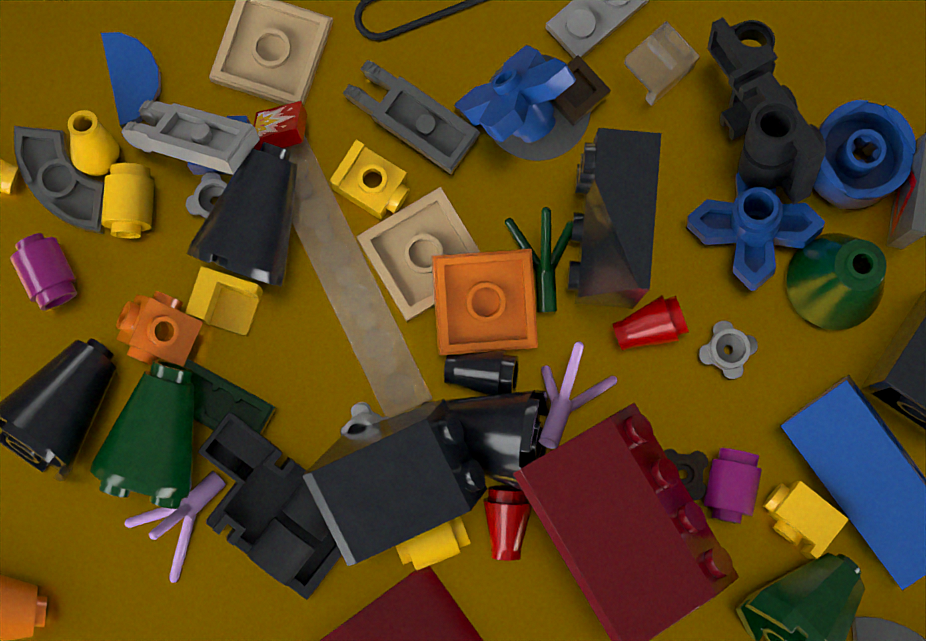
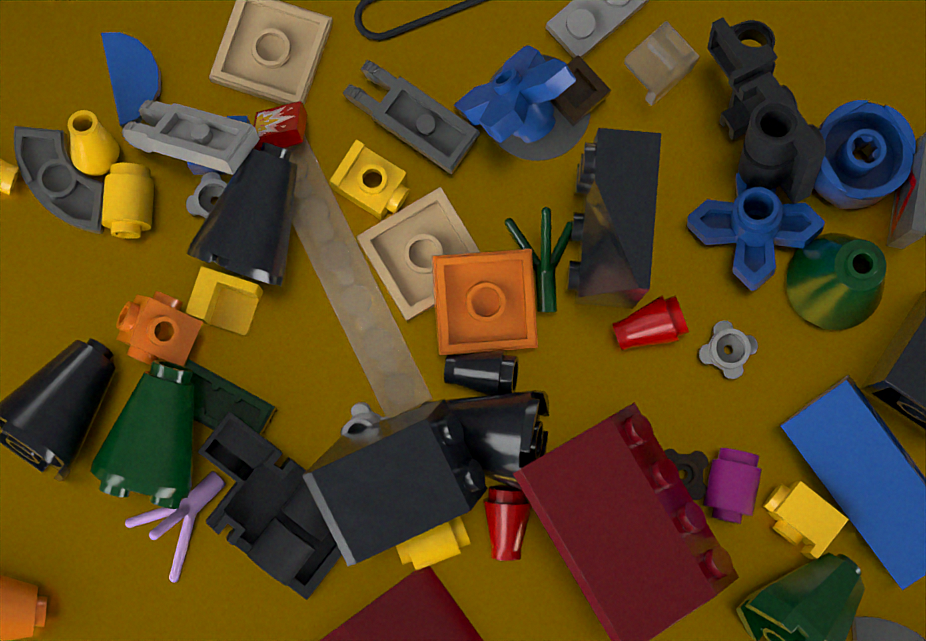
(44, 271): magenta brick -> none
(560, 403): lavender plant -> none

